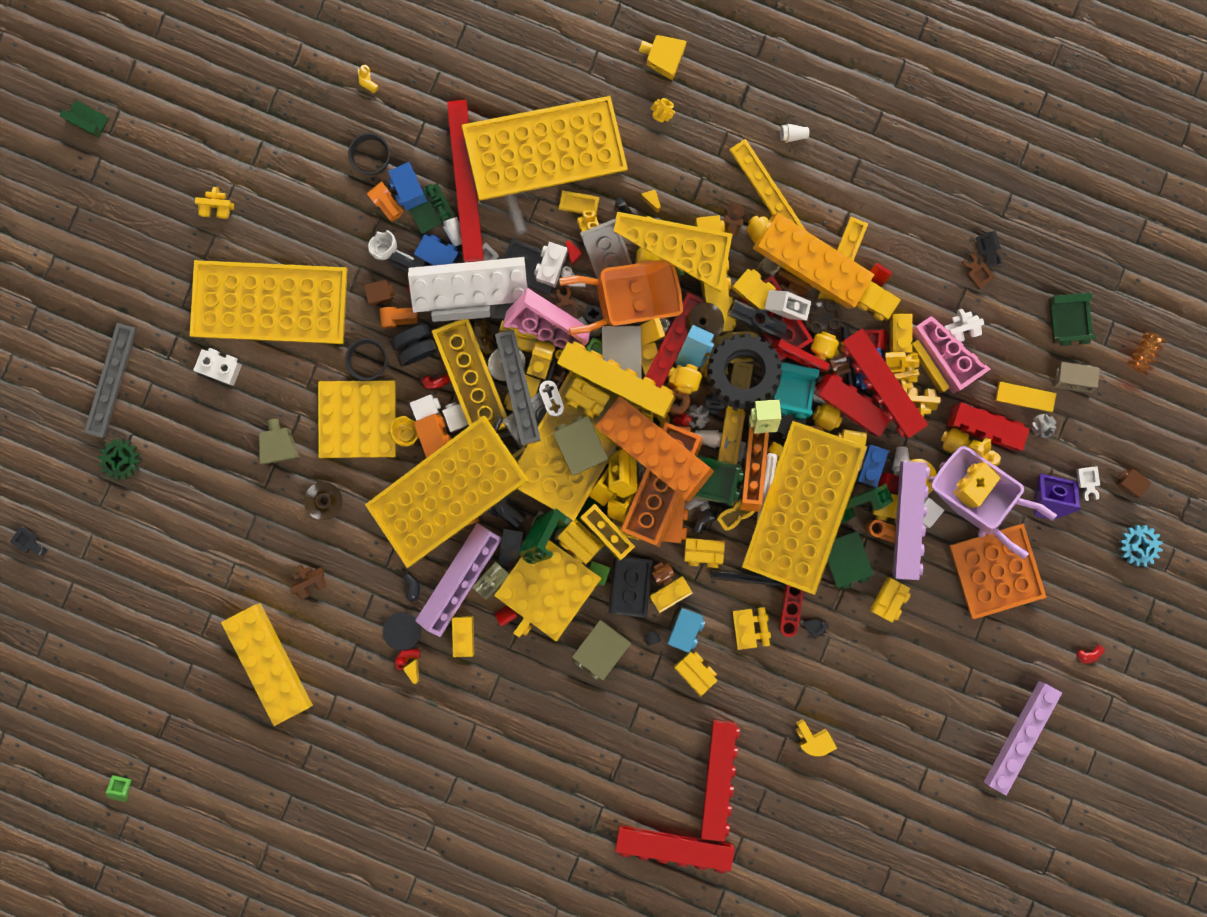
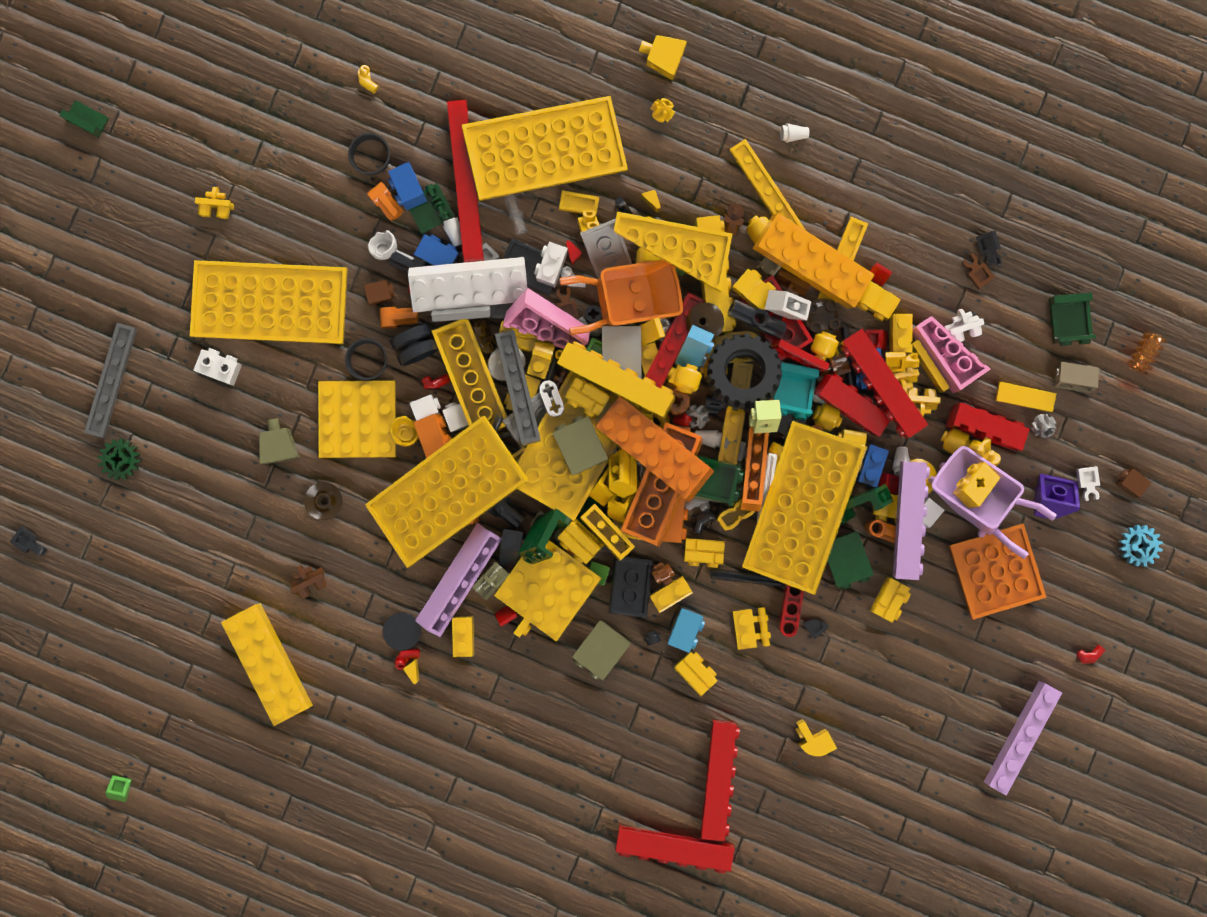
(413, 588): black arm -> none

